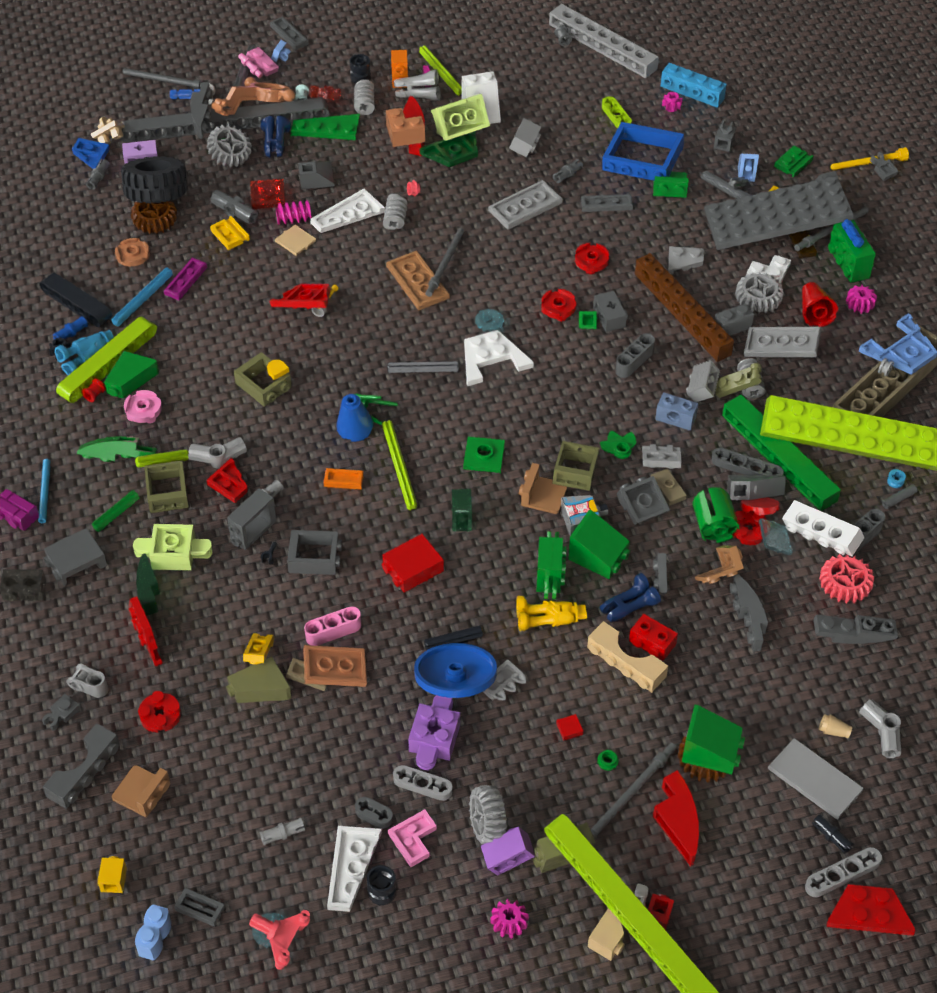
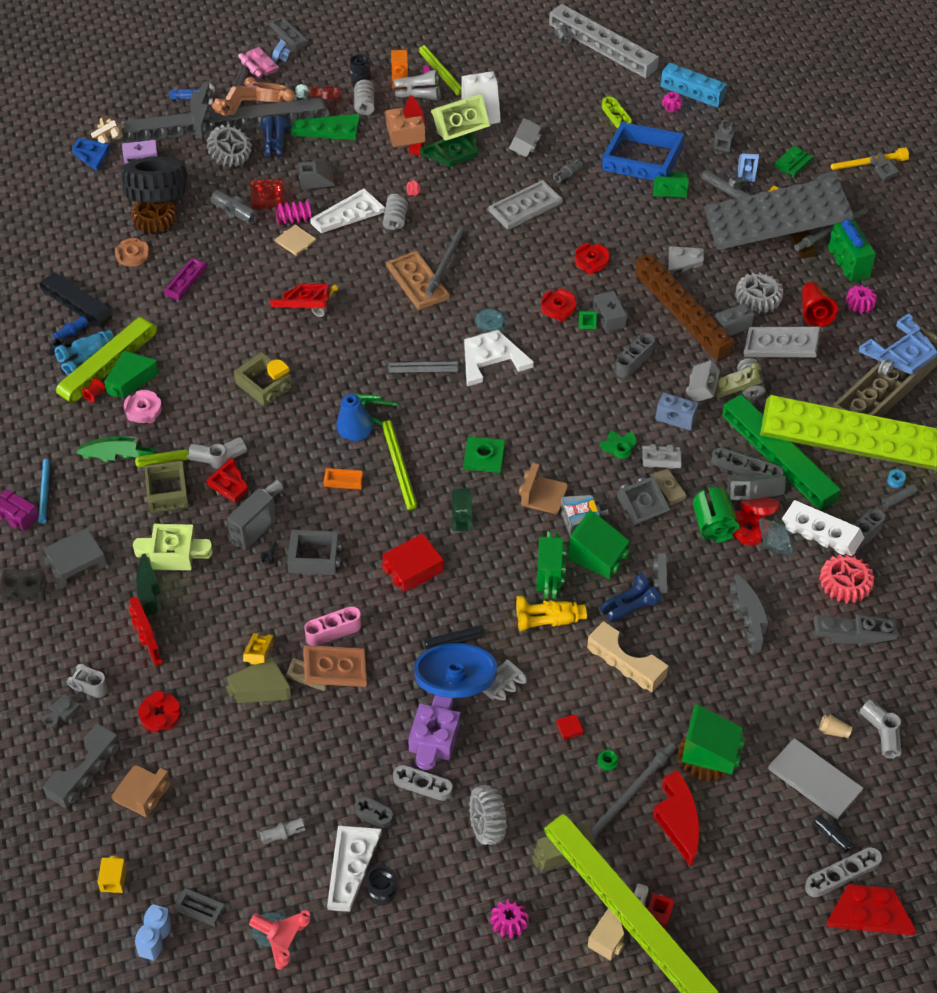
(97, 174): dark grey pin -> none
(115, 510): green axle -> none
(142, 296): dark azure axle -> none
(196, 84): dark grey bar -> none
(229, 233): yellow plate -> none
(408, 835): bright pink plate -> none
(508, 851): medium lavender brick -> none
(575, 477): olive window -> none
(606, 203): dark grey tile -> none
(653, 637): red brick -> none
(731, 562): medium nougat bracket -> none
(777, 267): white plate -> none

